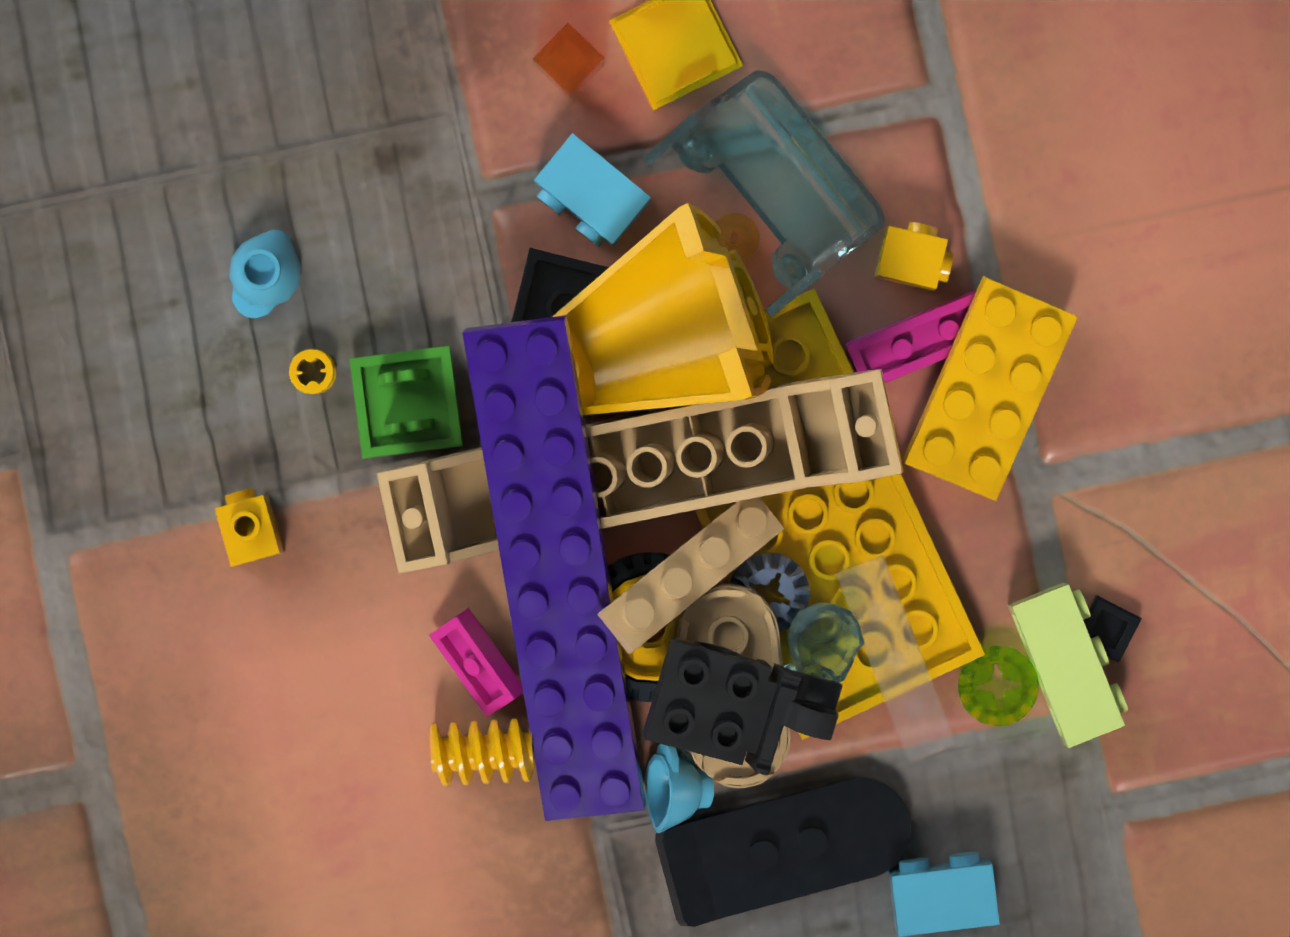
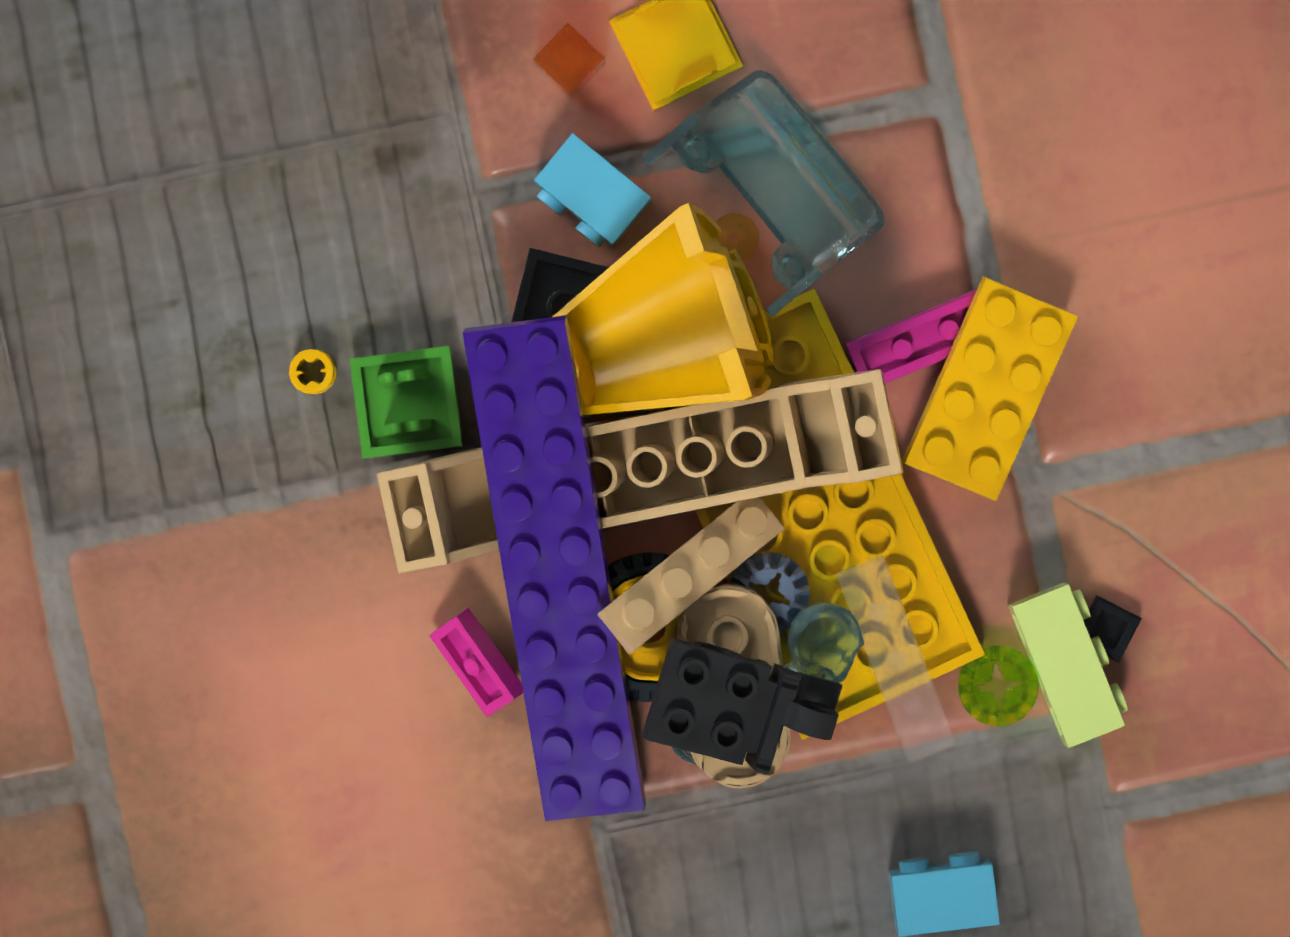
(248, 527): yellow brick -> none
(264, 273): medium azure piece -> none
(482, 752): yellow piece -> none
(674, 789): medium azure piece -> none
(782, 849): black piece -> none
(914, 257): yellow brick -> none

